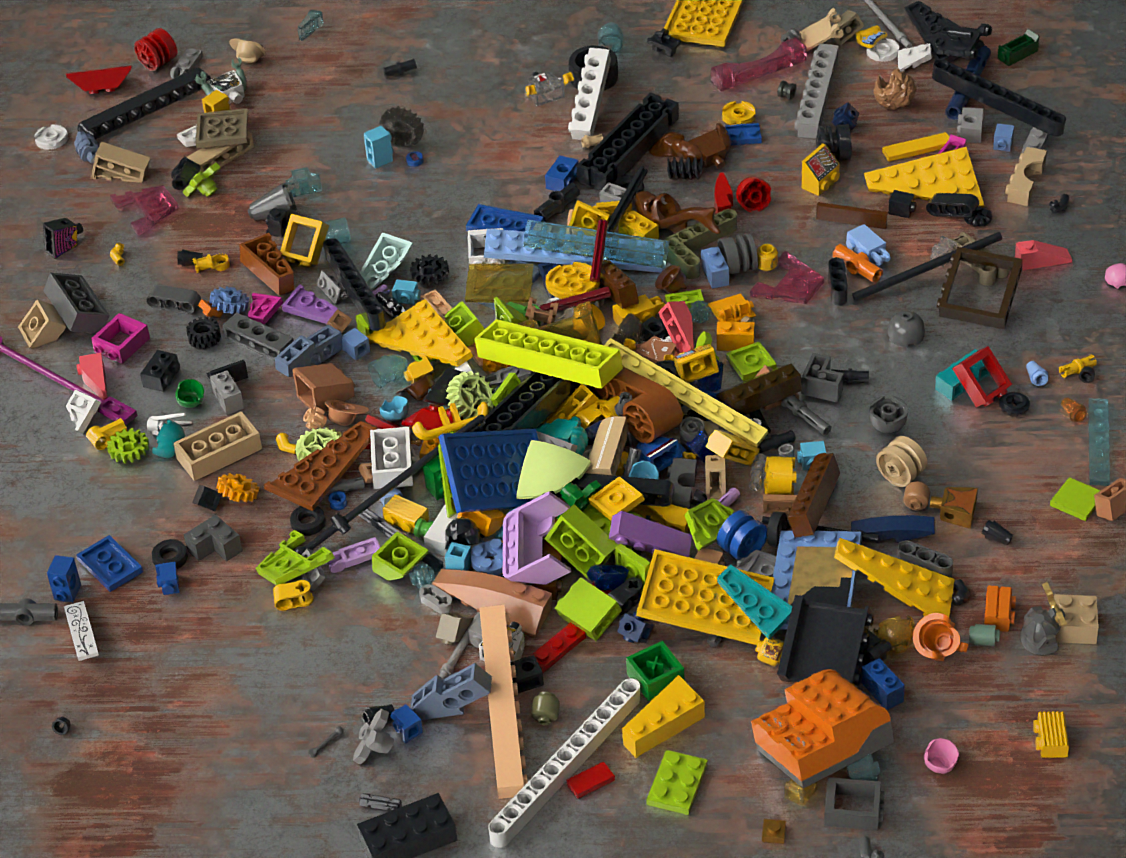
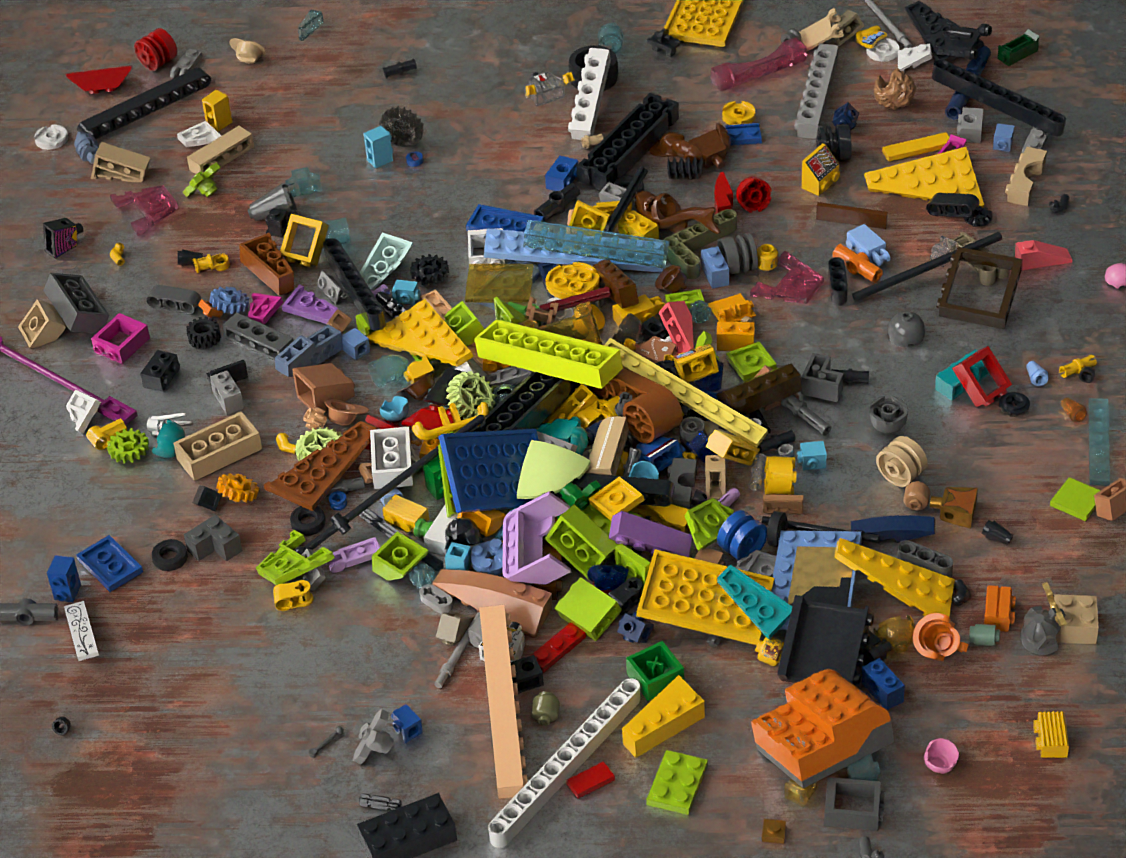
(93, 373): coral slope -> none
(167, 578): blue brick -> none
(184, 173): black piece -> none
(189, 393): green hair -> none
(222, 128): dark tan plate -> none
(230, 83): torso -> none
(370, 712): black cone -> none
(450, 695): sand blue brick -> none
(505, 388): lime plate -> none
(598, 251): dark red axle -> none
(787, 90): pearl dark grey wheel -> none
(814, 495): reddish brown brick -> none
(901, 204): black brick -> none

